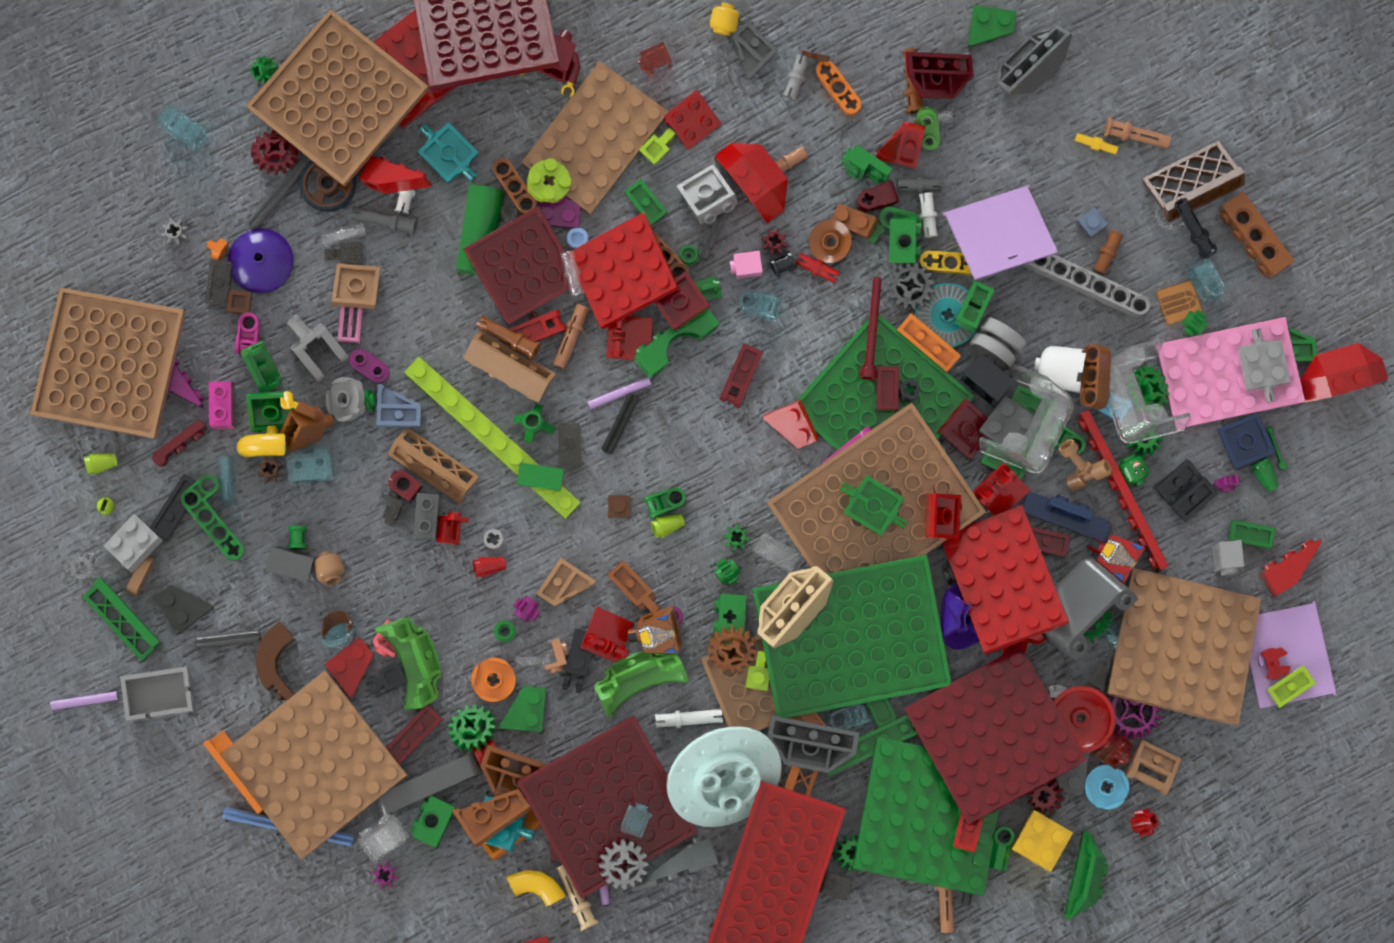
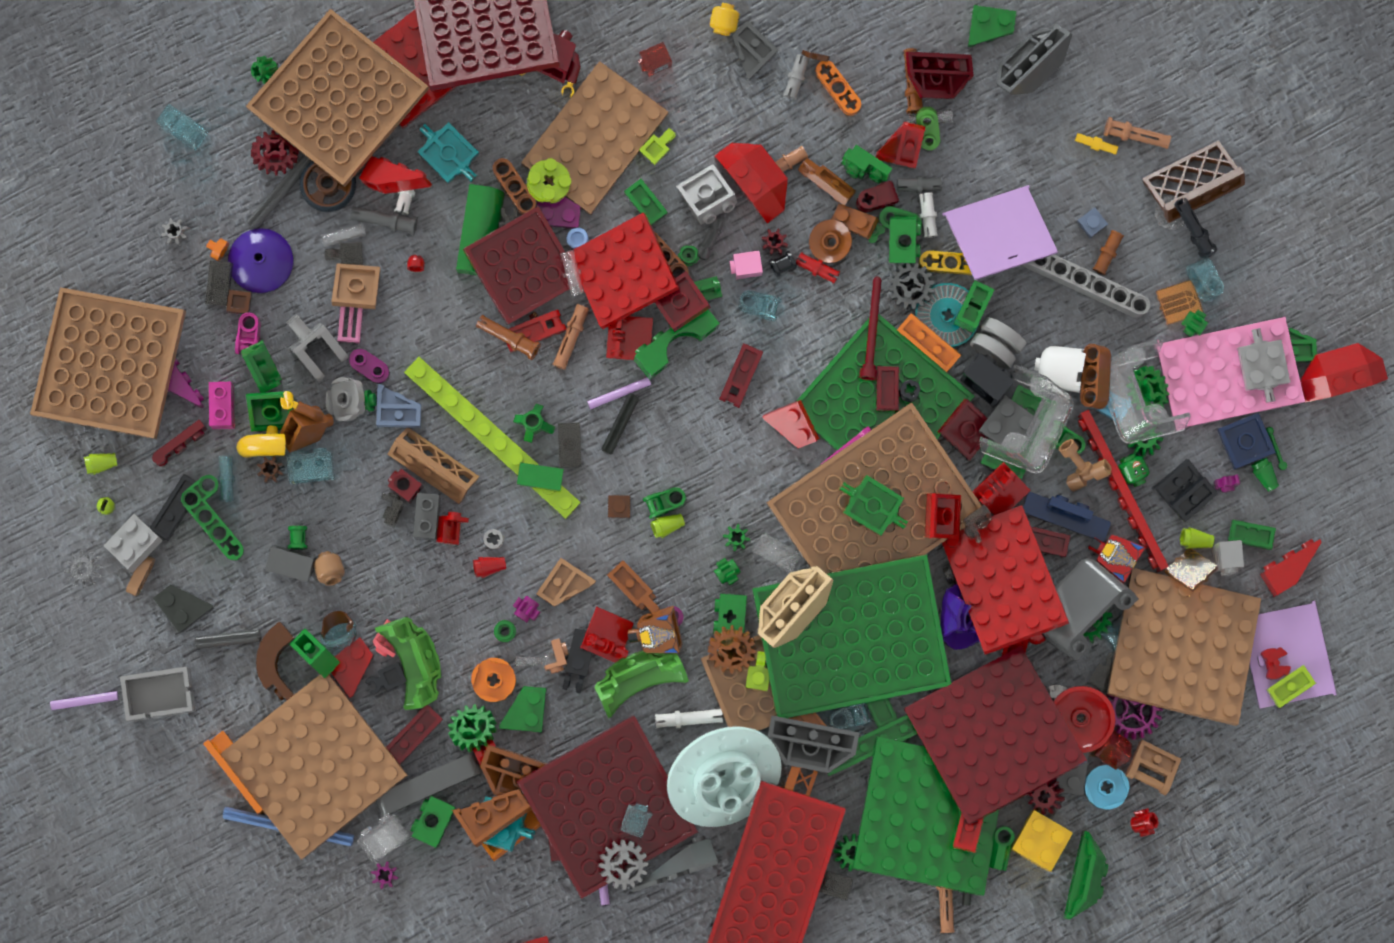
(127, 613): green fence -> none
(315, 653): none -> green brick
(415, 263): none -> red hinge
(509, 366): medium nougat brick -> none
(537, 883): yellow cylinder -> none
(581, 907): tan pin -> none
(692, 119): red hinge -> none
(827, 181): none -> dark orange hinge
(975, 521): none -> clear smoke bracket
(1191, 569): none -> clear orange piece
(1195, 539): none -> lime cone
(1255, 223): dark orange brick -> none

